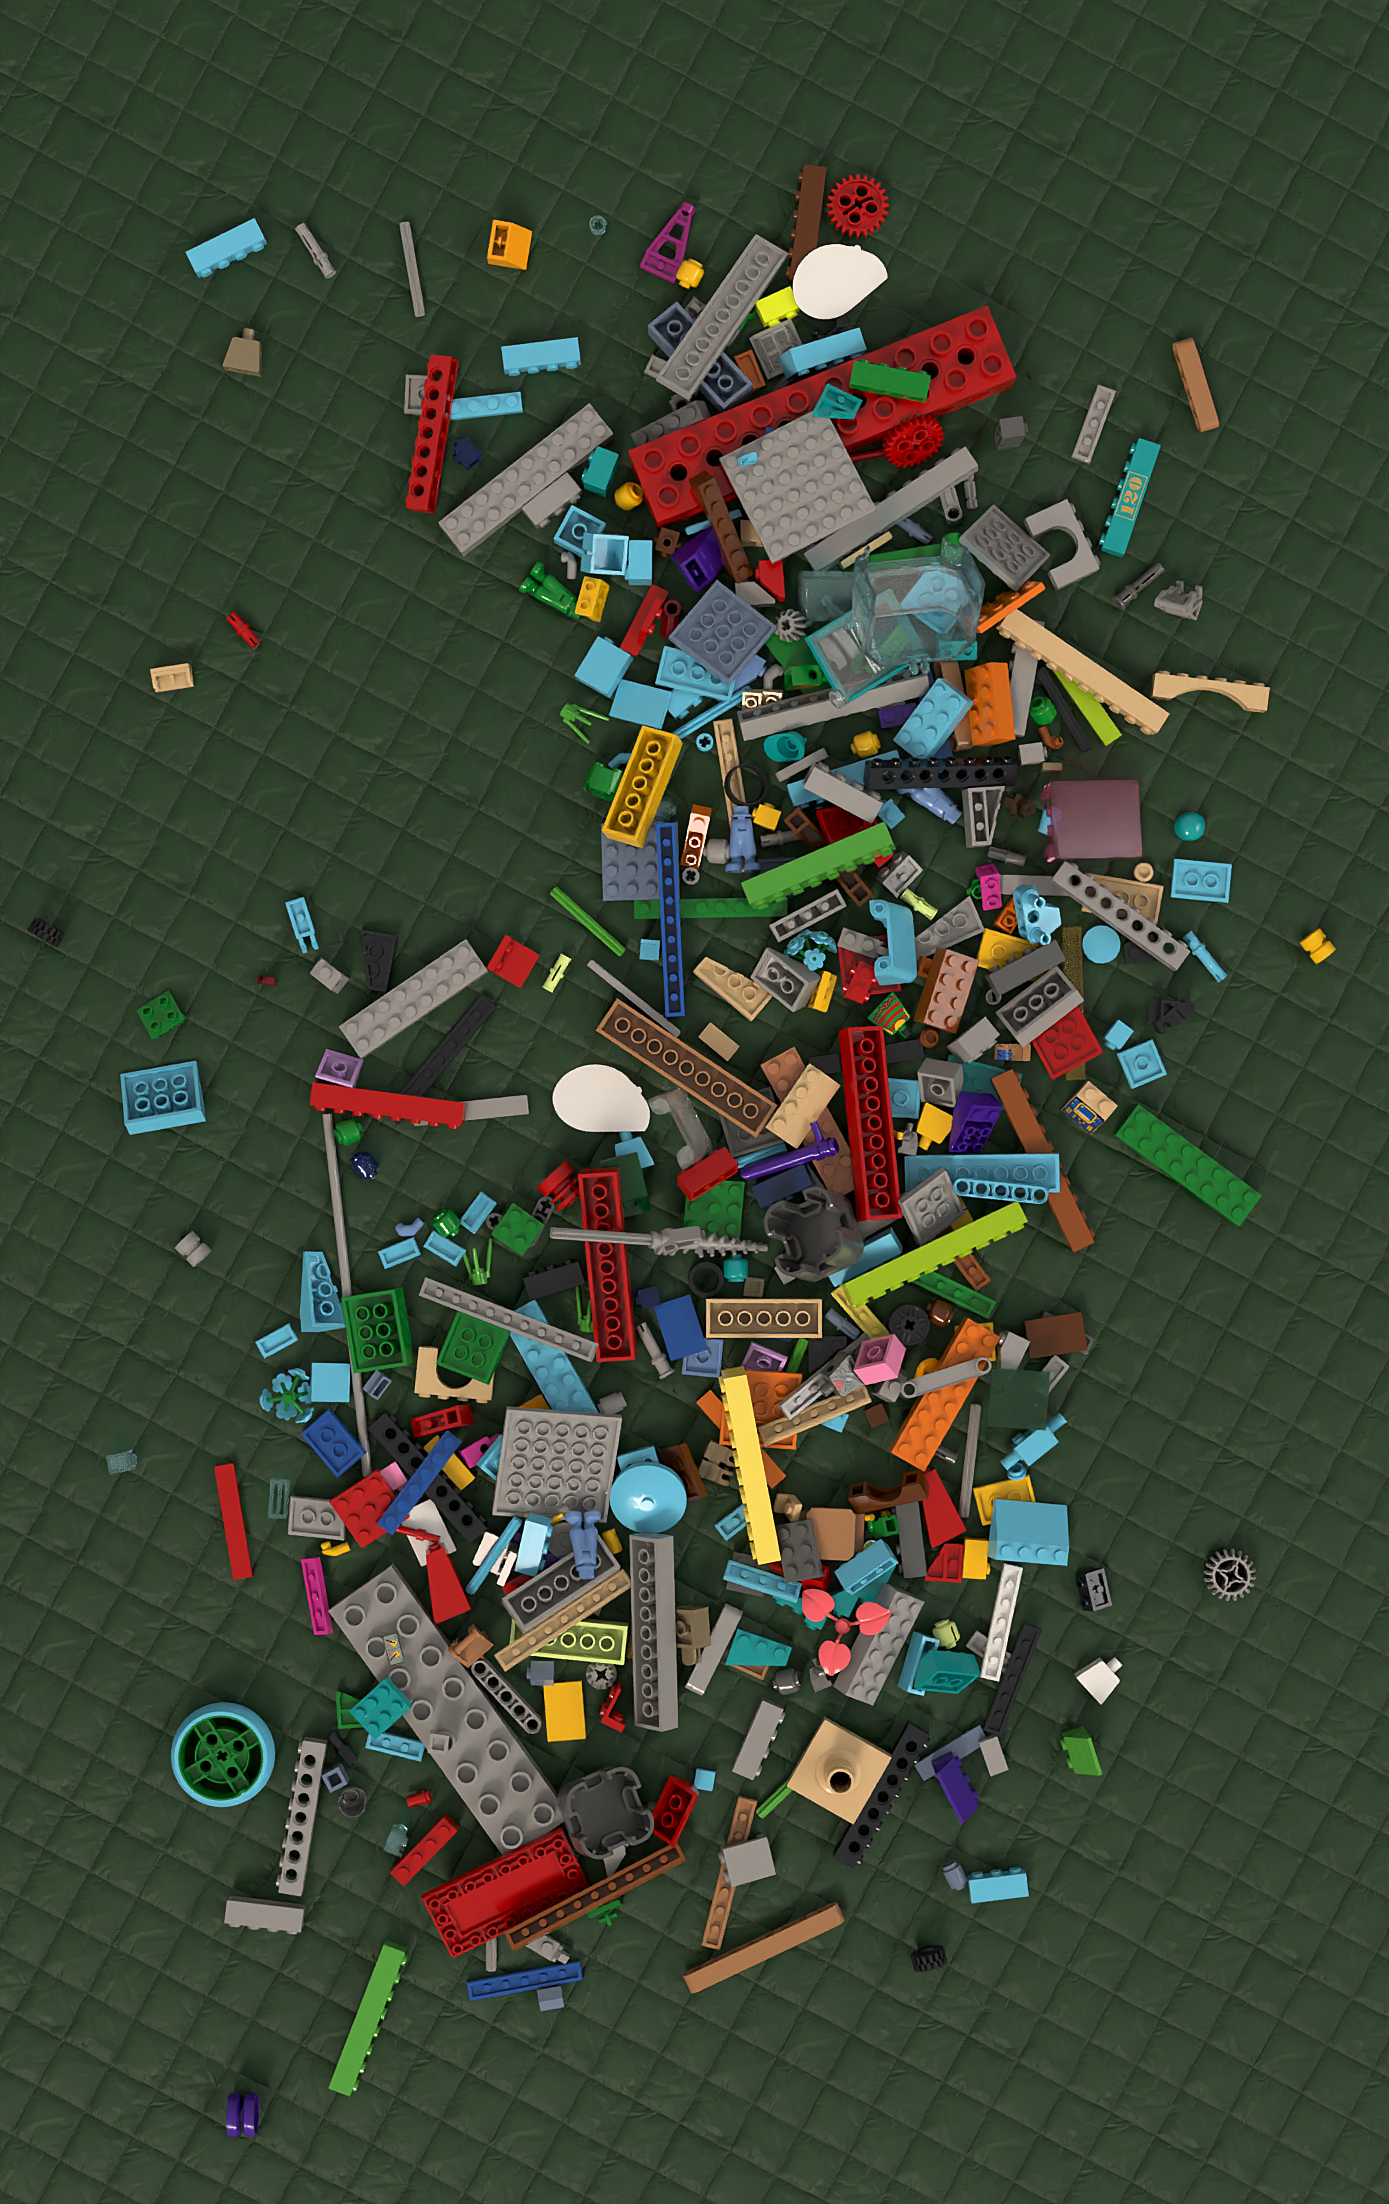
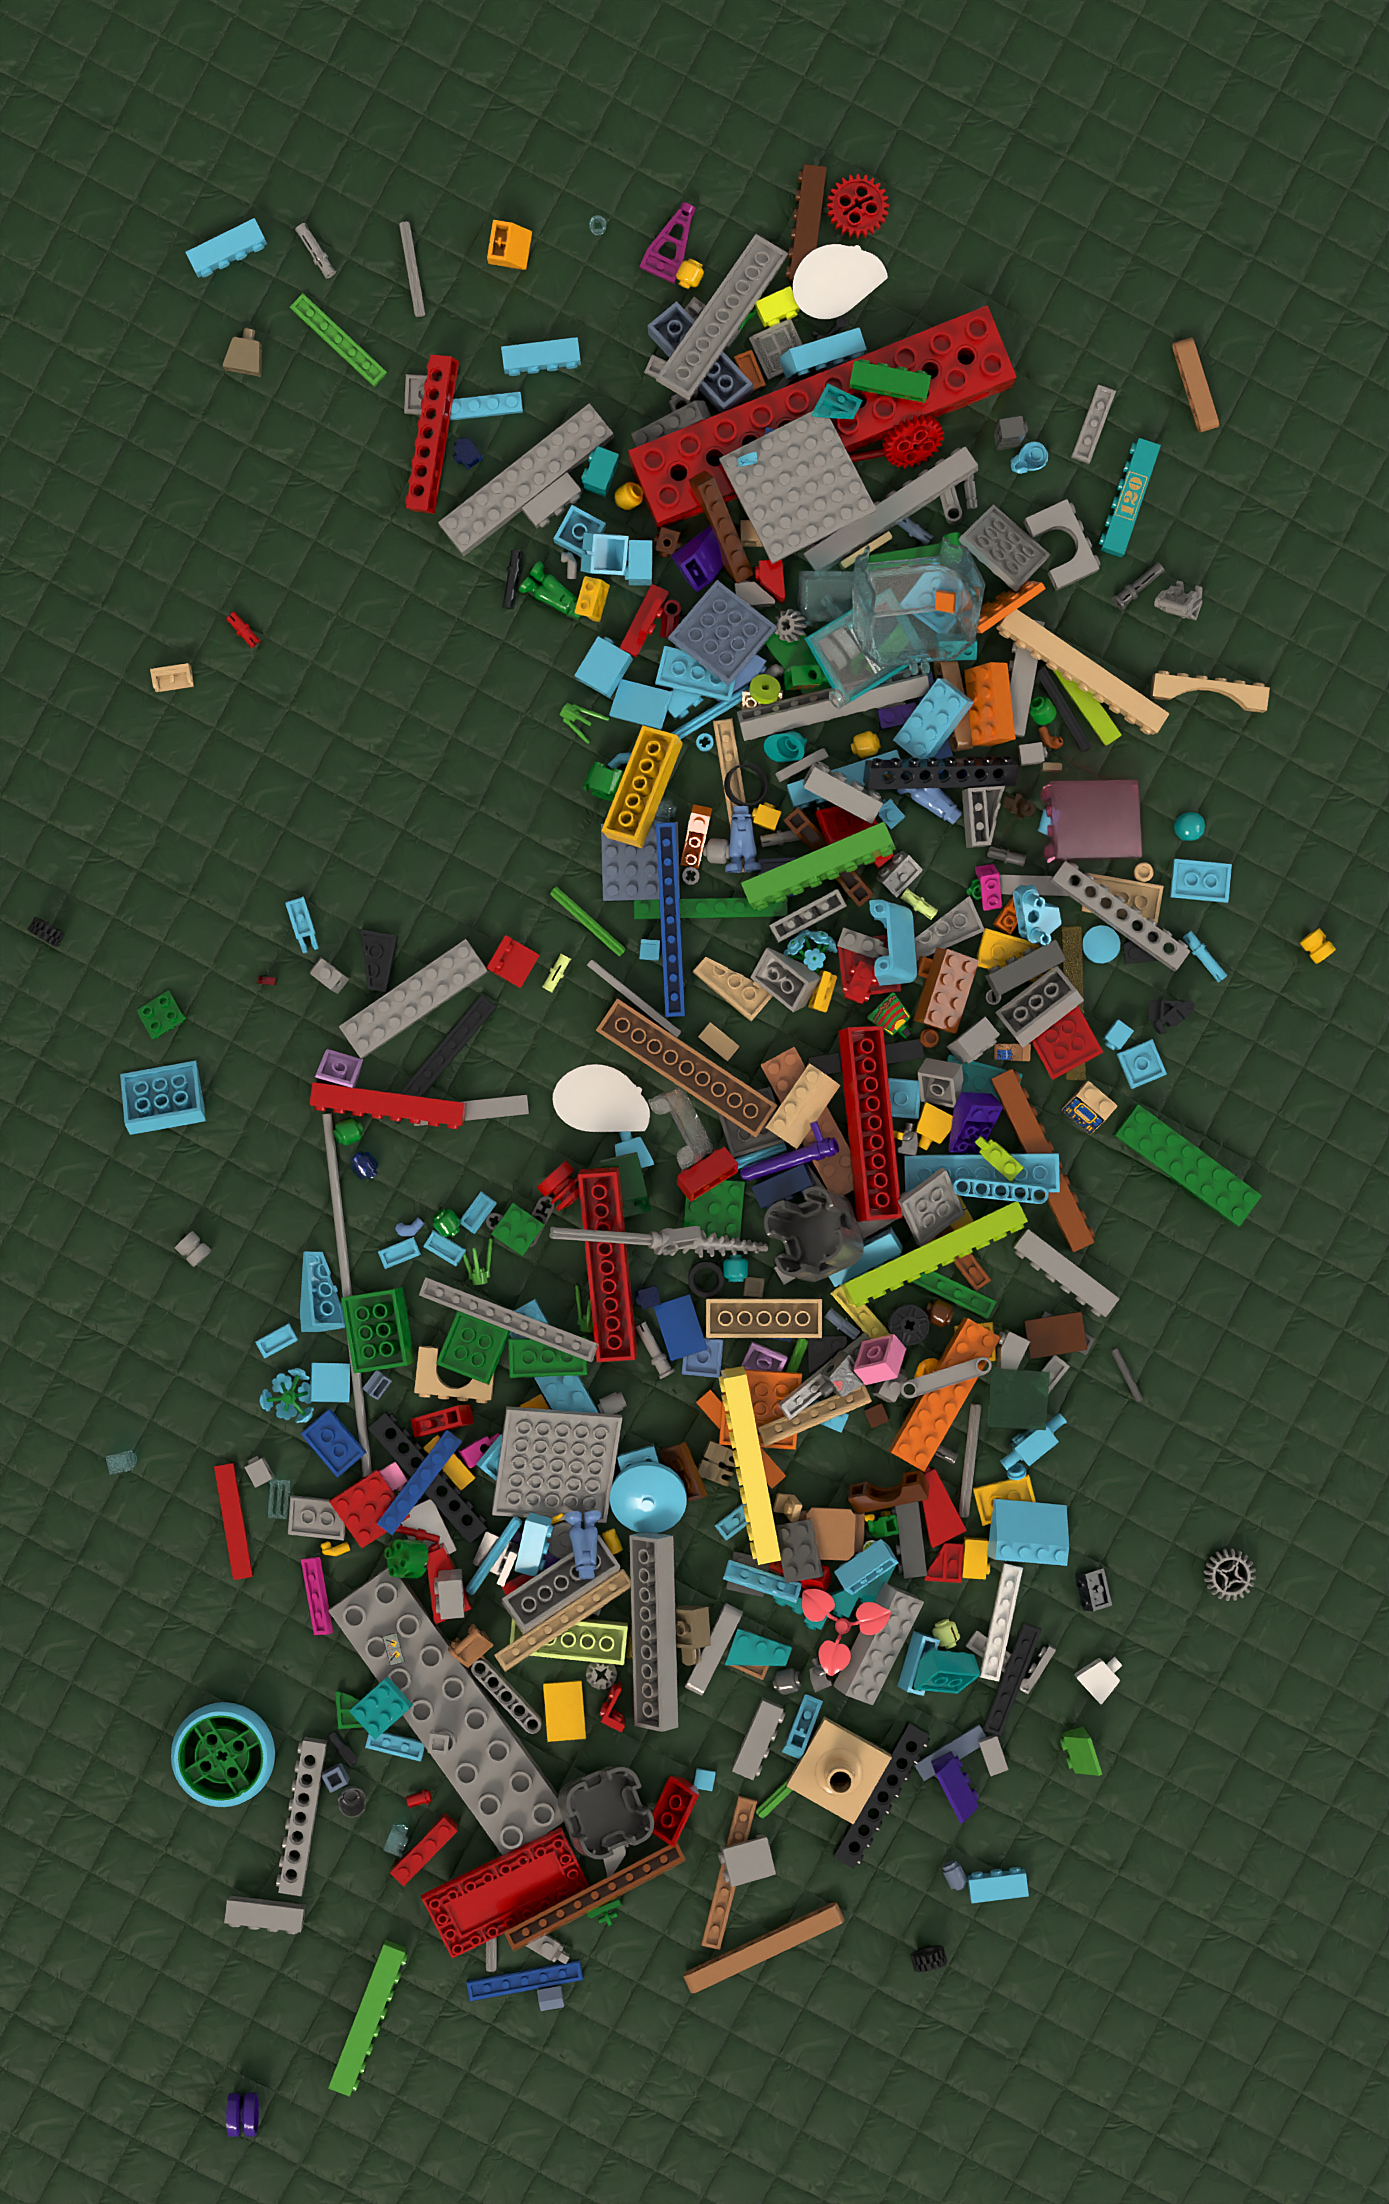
(259, 1471): none -> light grey brick
(338, 340): none -> bright green tile
(406, 1558): none -> green brick
(451, 1597): none -> light grey brick
(512, 579): none -> black pin
(536, 1359): none -> green tile
(541, 1673): sand blue brick -> none
(554, 1279): black brick -> none
(705, 524): medium azure tile -> none
(764, 696): none -> lime piece
(802, 1726): none -> medium azure slope
(945, 601): none -> orange tile
(999, 1158): none -> lime hinge
(1030, 458): none -> medium azure hair
(1037, 1669): none -> light grey hinge
(1065, 1272): none -> light grey brick
(1126, 1374): none -> dark grey bar

